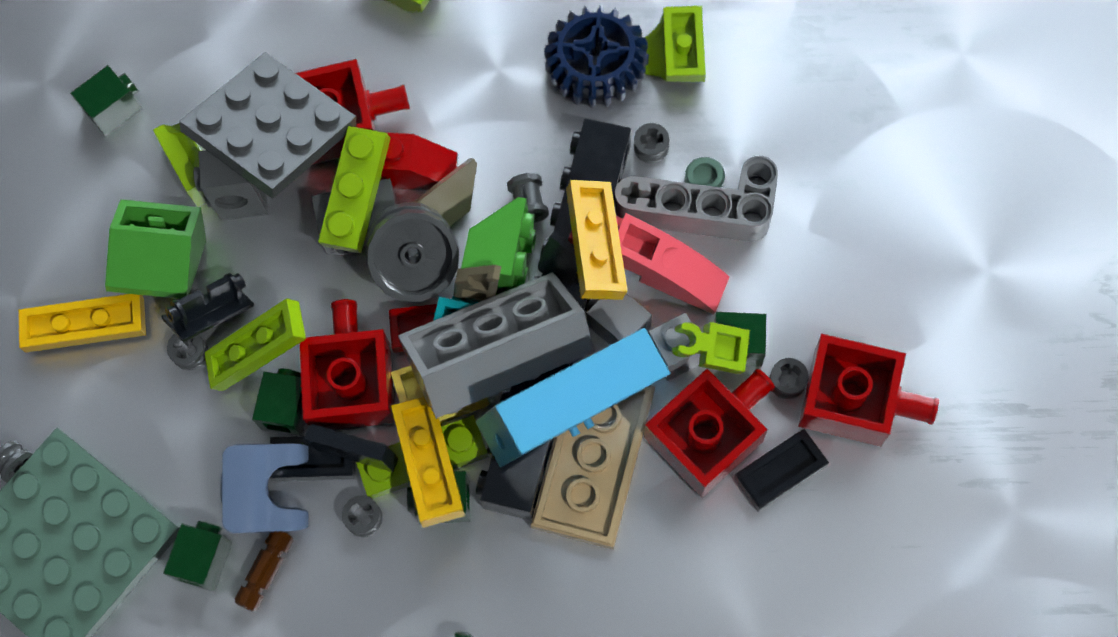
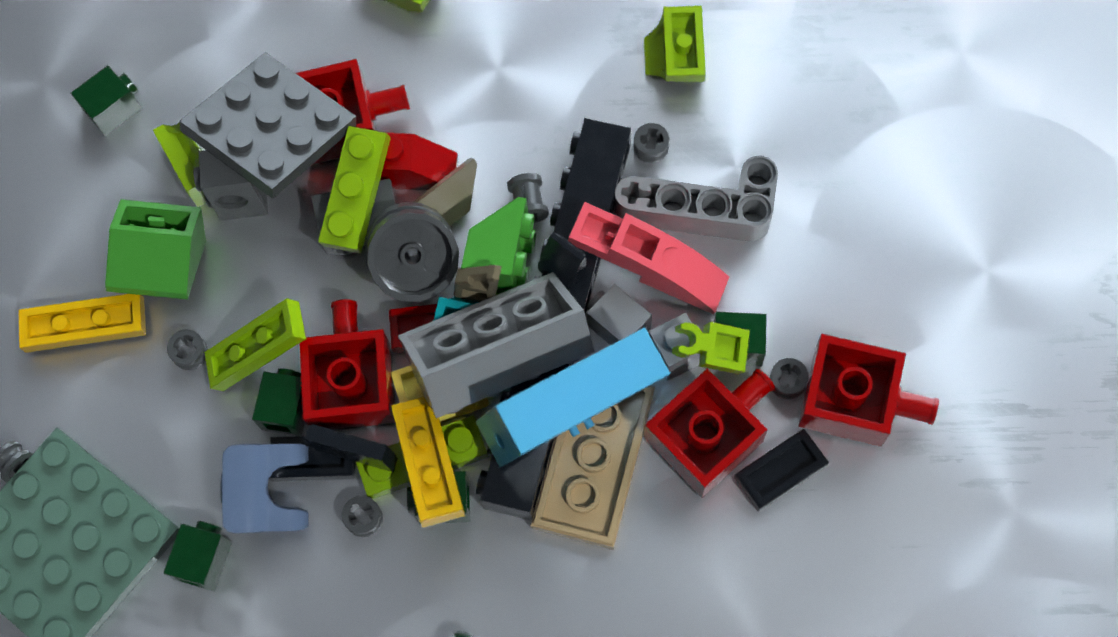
(202, 312): black hinge -> none
(264, 570): reddish brown axle -> none
(576, 46): dark blue gear -> none
(596, 240): yellow plate -> none
(705, 172): sand green tile -> none

